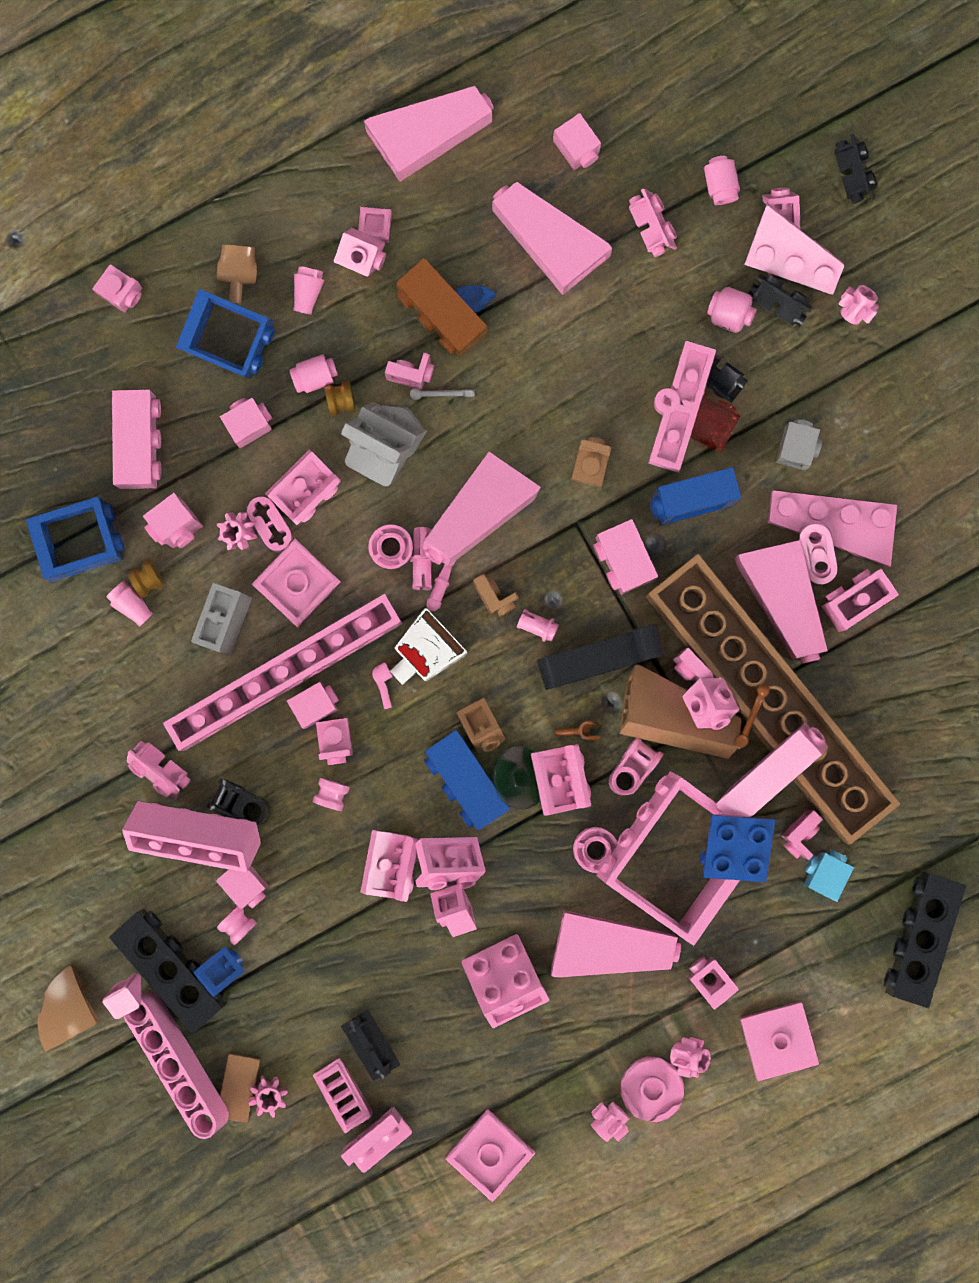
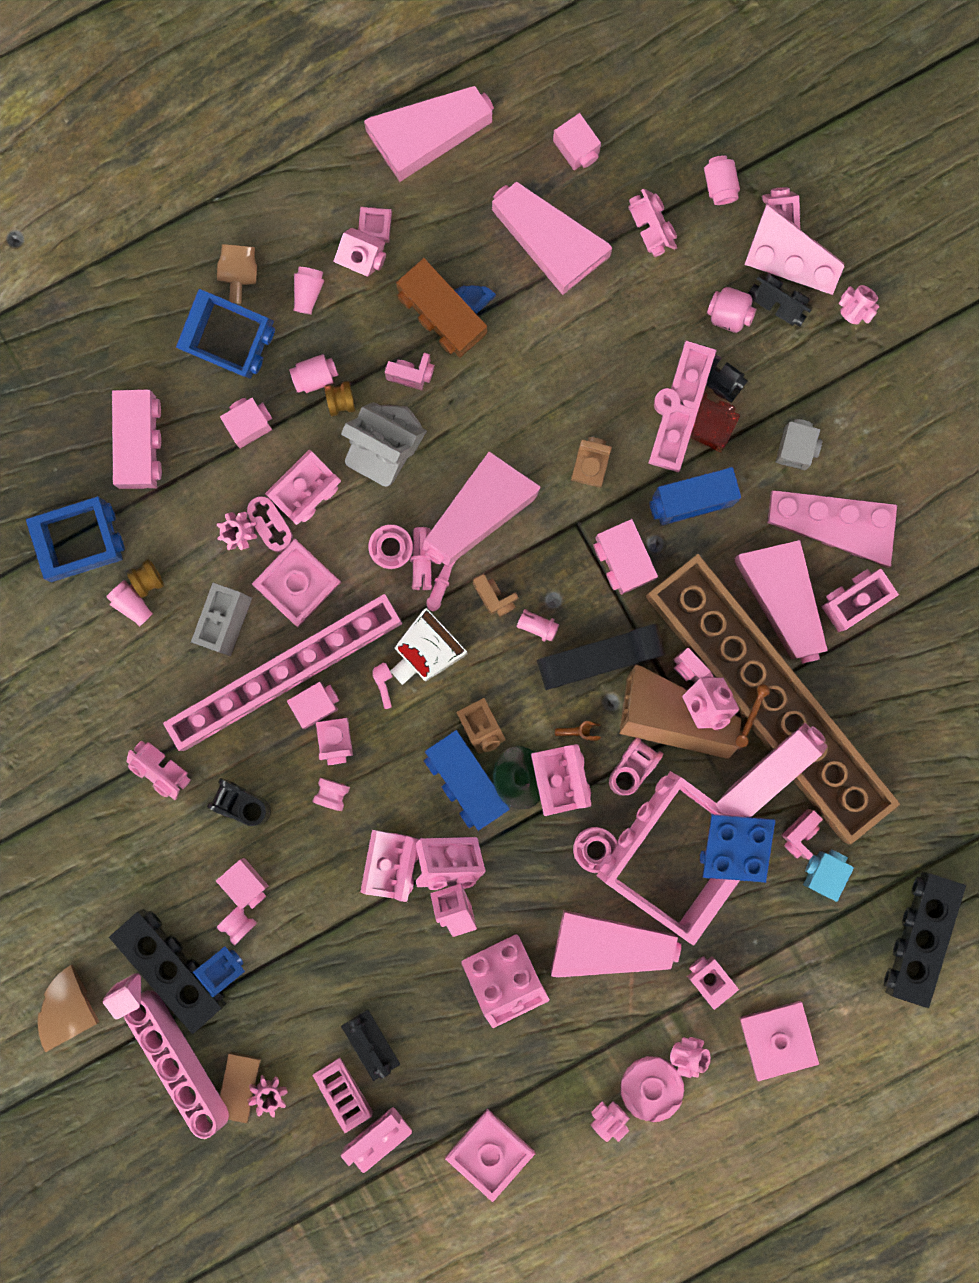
(118, 289): bright pink bracket -> none
(172, 522): bright pink brick -> none
(192, 836): bright pink brick -> none
(416, 393): light grey hinge -> none
(817, 551): bright pink plate -> none
(861, 180): black hinge -> none

